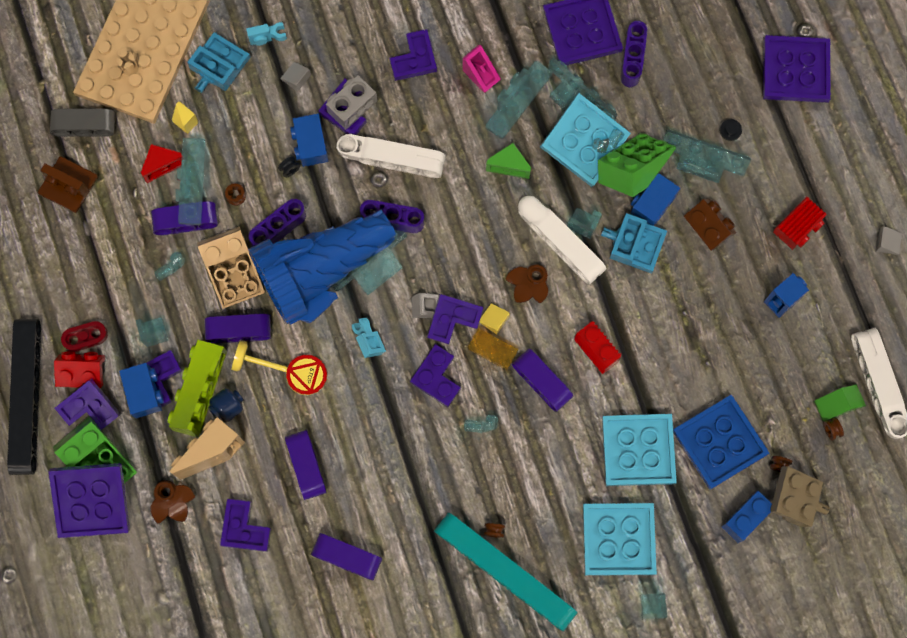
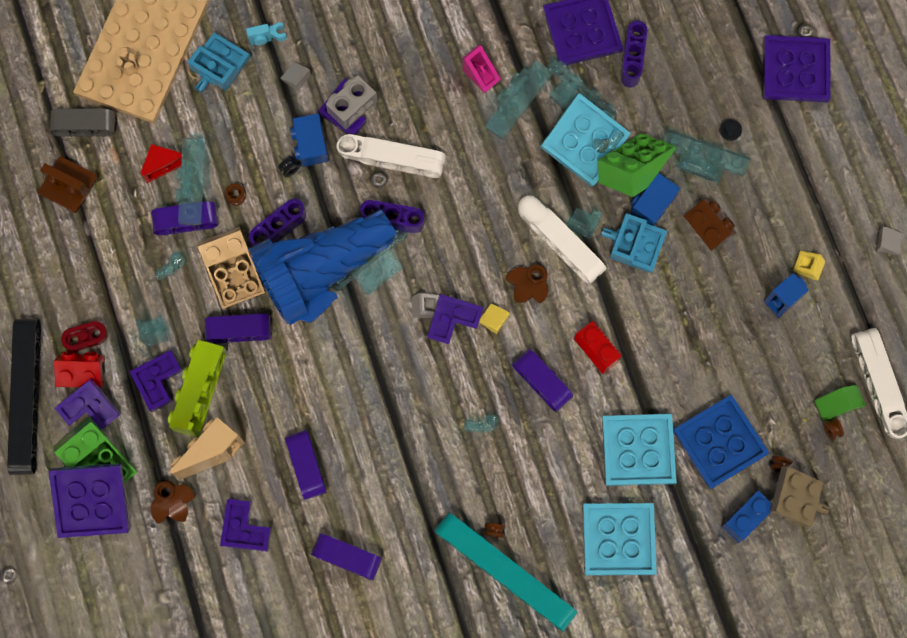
(141, 390): blue brick -> none
(184, 118): light yellow slope -> none
(226, 405): dark blue head -> none
(304, 374): piece -> none
(369, 341): medium azure plate -> none
(420, 59): dark purple plate -> none
(430, 377): dark purple plate -> none
(492, 349): clear yellow plate -> none
(509, 162): bright green slope -> none
(653, 606): clear light blue panel -> none
(800, 223): red brick -> none
(809, 265): none -> light yellow slope

